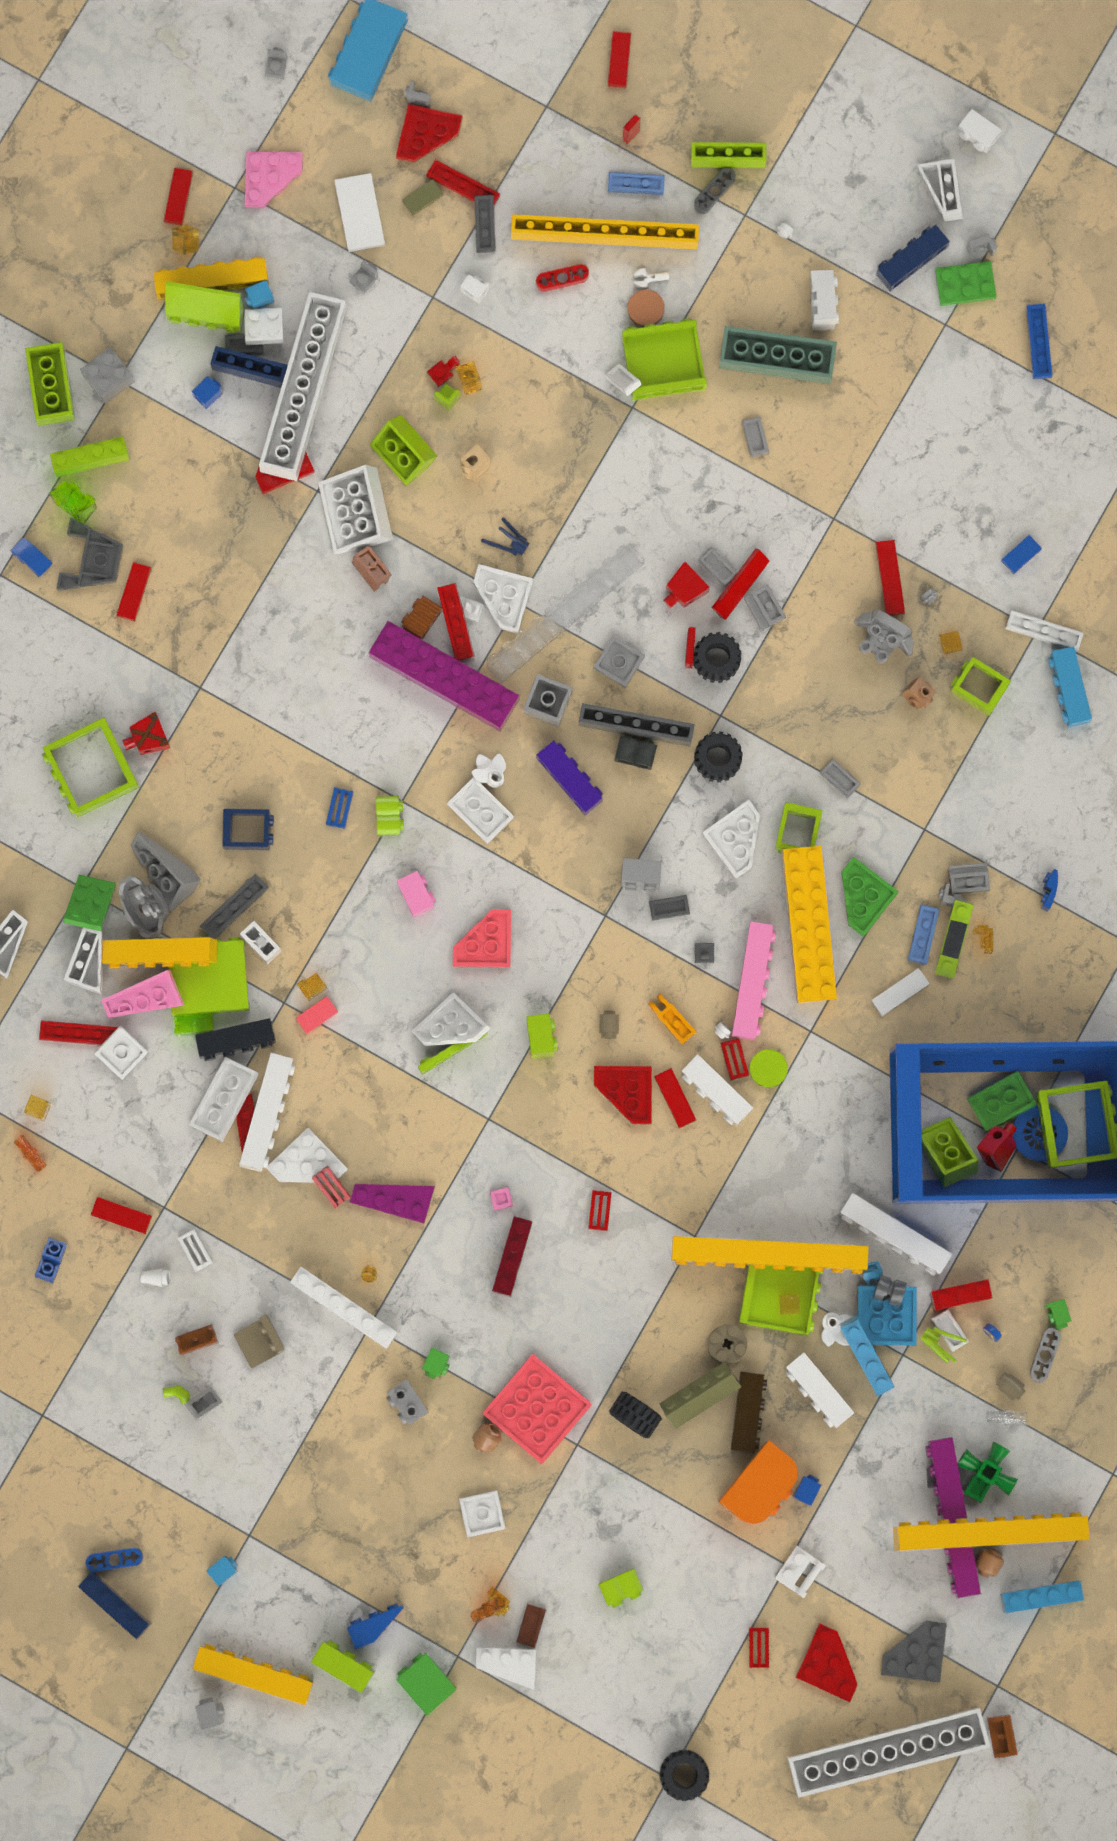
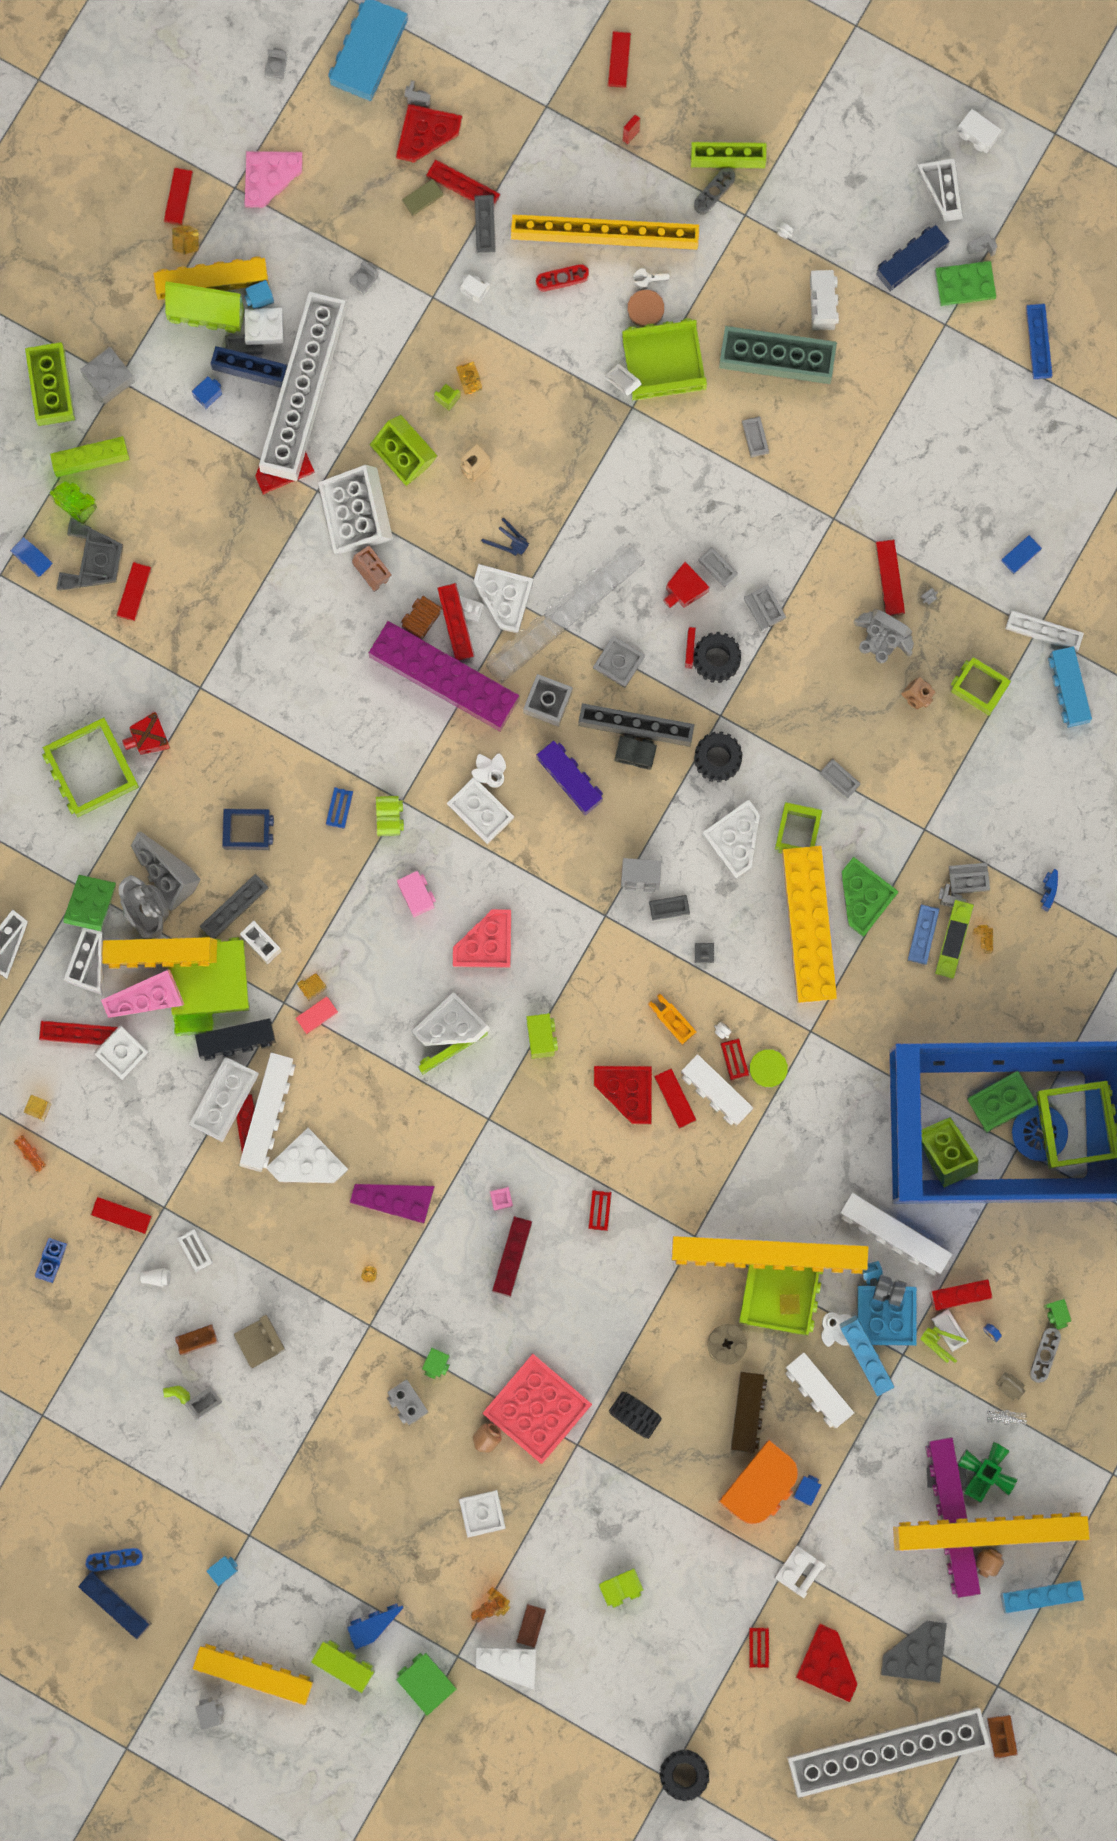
(340, 1200): tile -> none
(344, 1308): white brick -> none
(359, 212): white tile -> none
(441, 372): red plate -> none
(609, 1025): dark tan brick -> none
(636, 183): medium blue tile -> none
(700, 1395): olive brick -> none
(740, 584): red tile -> none
(752, 981): bright pink brick -> none
(900, 992): white tile -> none
(950, 642): clear yellow tile -> none
(998, 1146): red torso -> none

